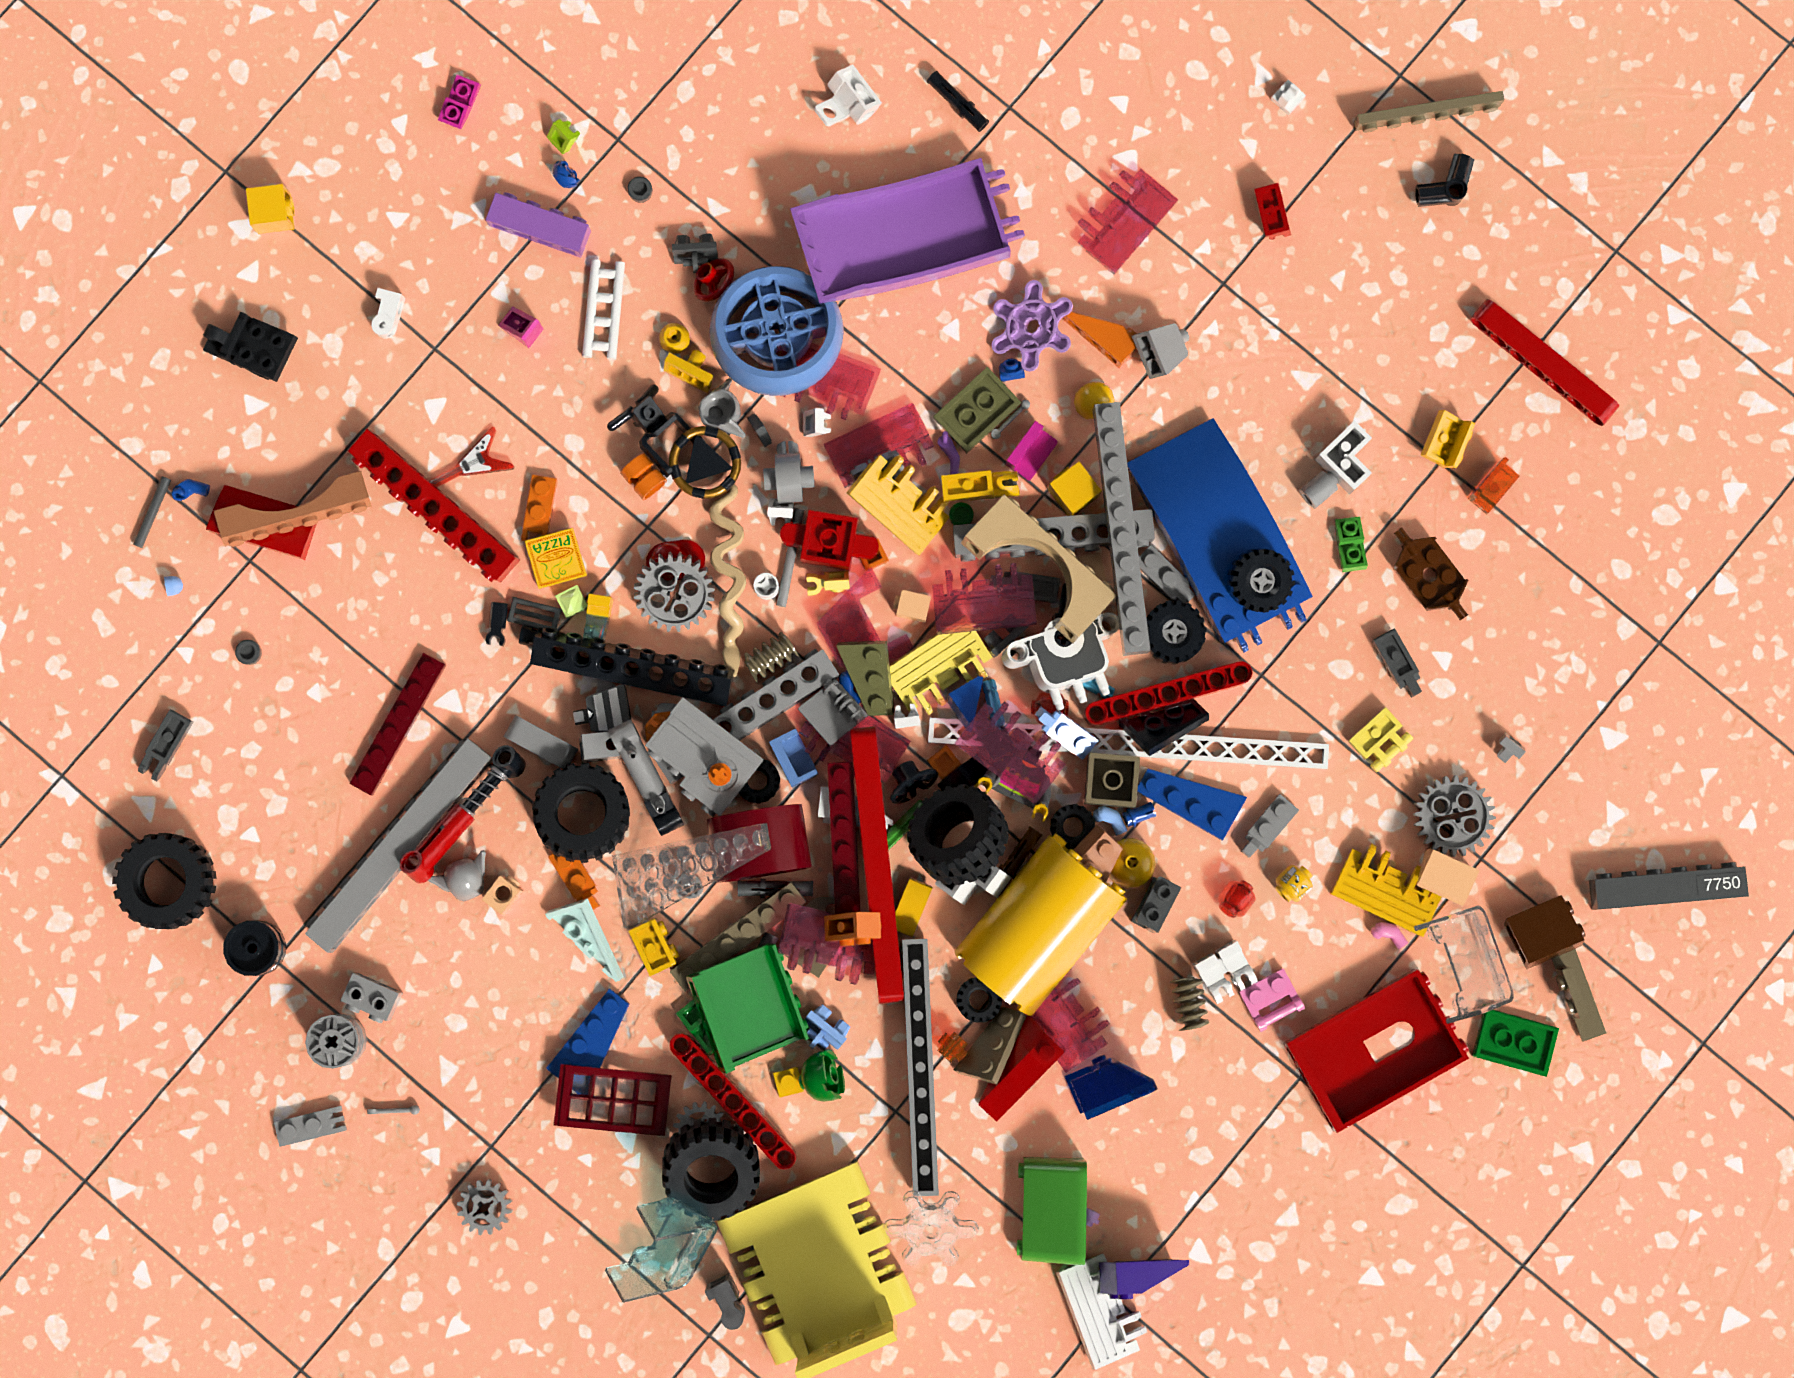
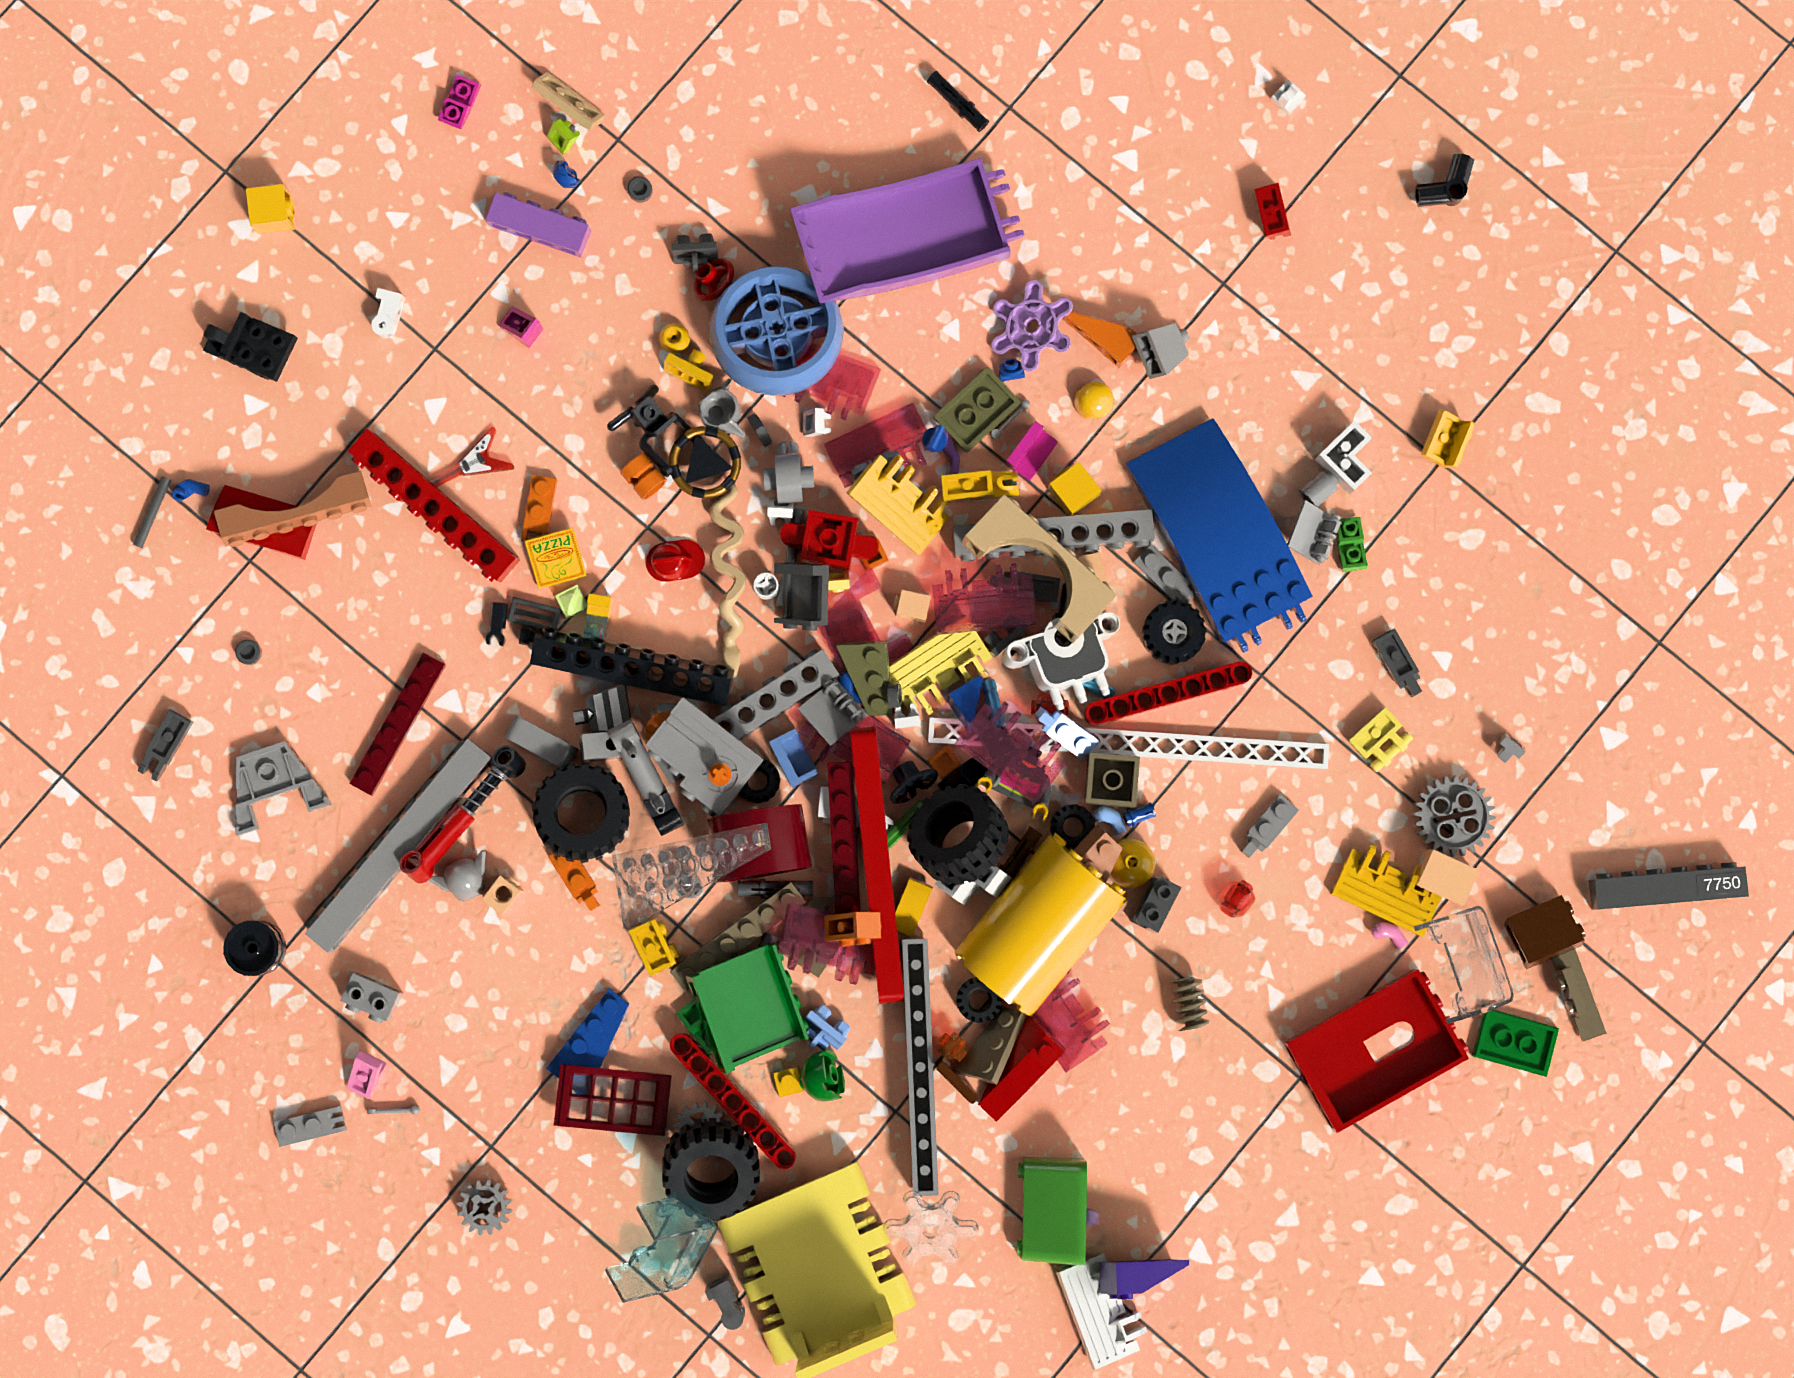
(132, 874): black tyre -> none
(173, 585): light blue hinge -> none
(270, 774): none -> light grey wing
(350, 1041): light grey wheel -> none
(365, 1074): none -> bright pink slope
(568, 101): none -> tan plate
(585, 931): light aqua wing -> none
(591, 318): white bar -> none
(653, 583): light grey gear -> none
(769, 656): dark tan piece -> none
(804, 595): none -> dark grey panel
(851, 98): white piece -> none
(894, 695): none -> dark grey tile
(934, 439): none -> blue plate
(956, 1082): none -> reddish brown tile
(961, 514): green tile -> none
(1107, 1086): clear blue windscreen -> none
(1121, 529): light grey brick -> none
(1128, 223): clear pink hinge -> none
(1163, 727): black wing -> none
(1196, 803): blue wing -> none
(1229, 960): white legs -> none
(1267, 992): bright pink plate -> none
(1273, 583): black wheel -> none
(1294, 883): yellow head -> none
(1312, 533): none -> light grey hinge
(1419, 113): dark tan plate -> none
(1448, 584): reddish brown plate -> none
(1494, 486): clear orange panel -> none
(1544, 362): red beam -> none

